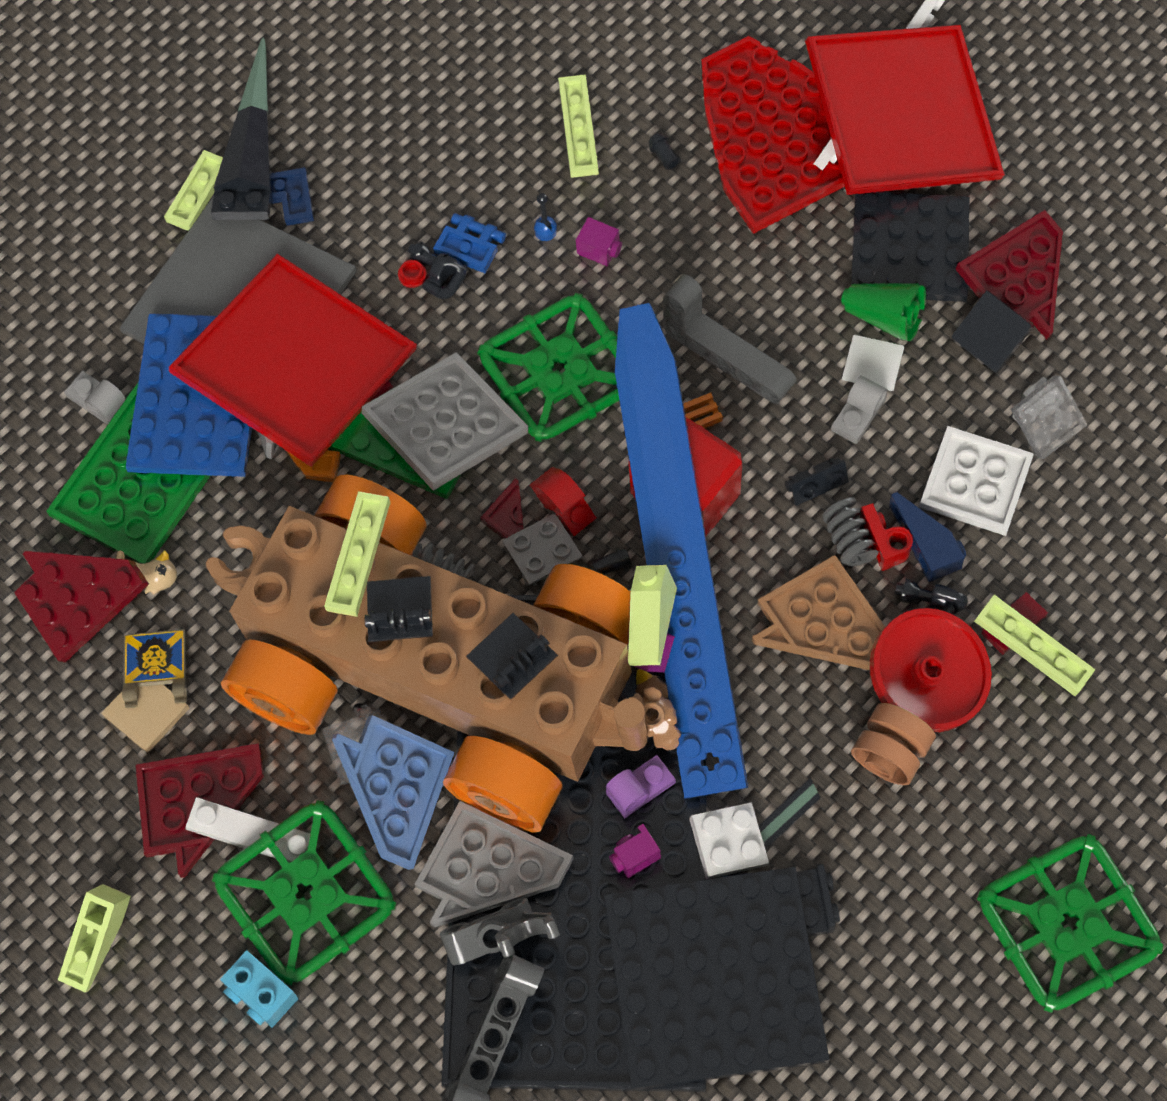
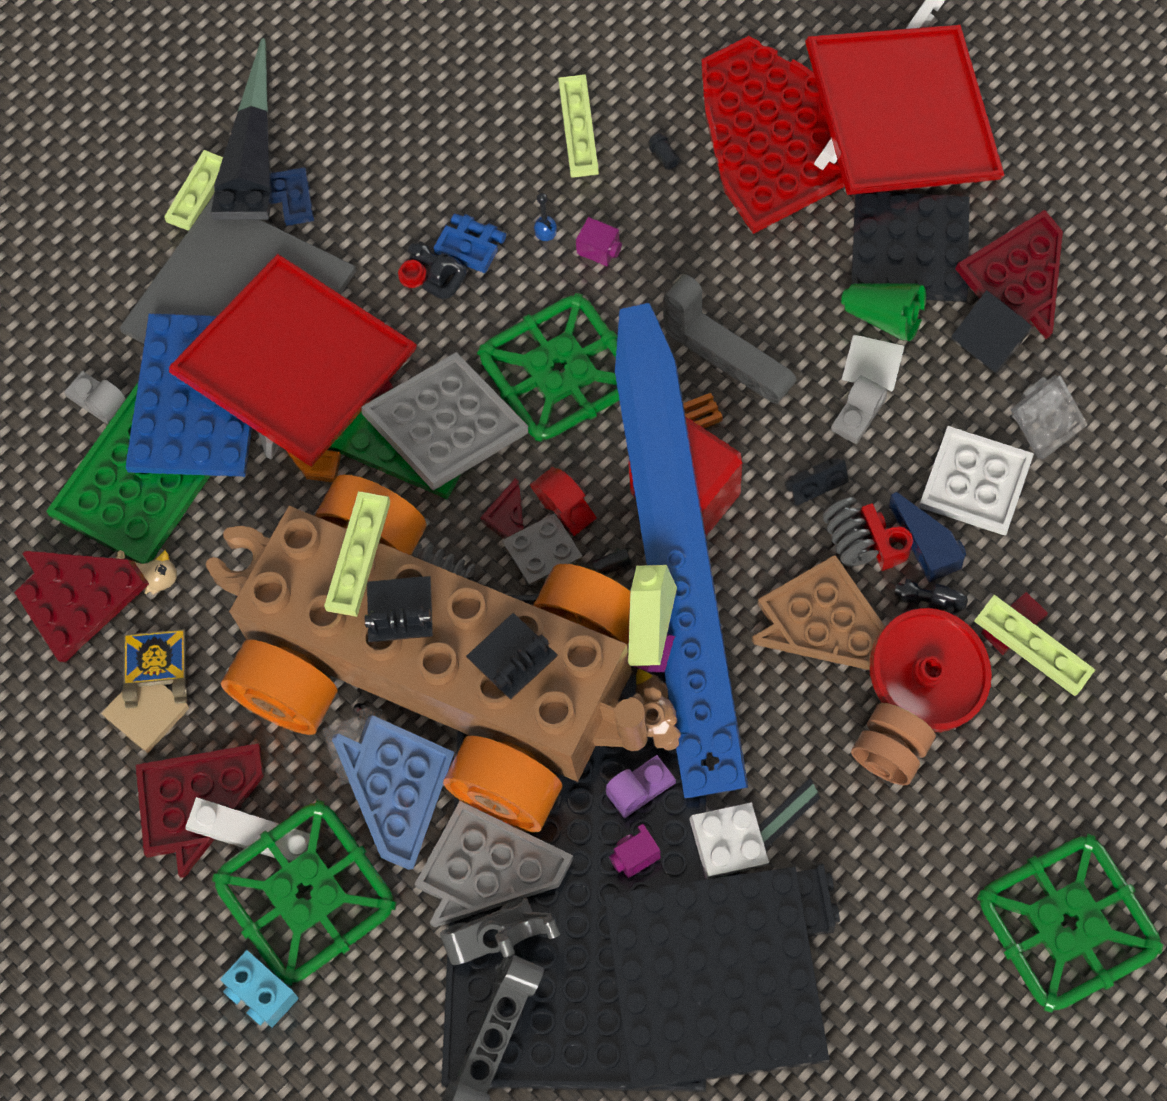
(93, 935): yellowish green slope -> none

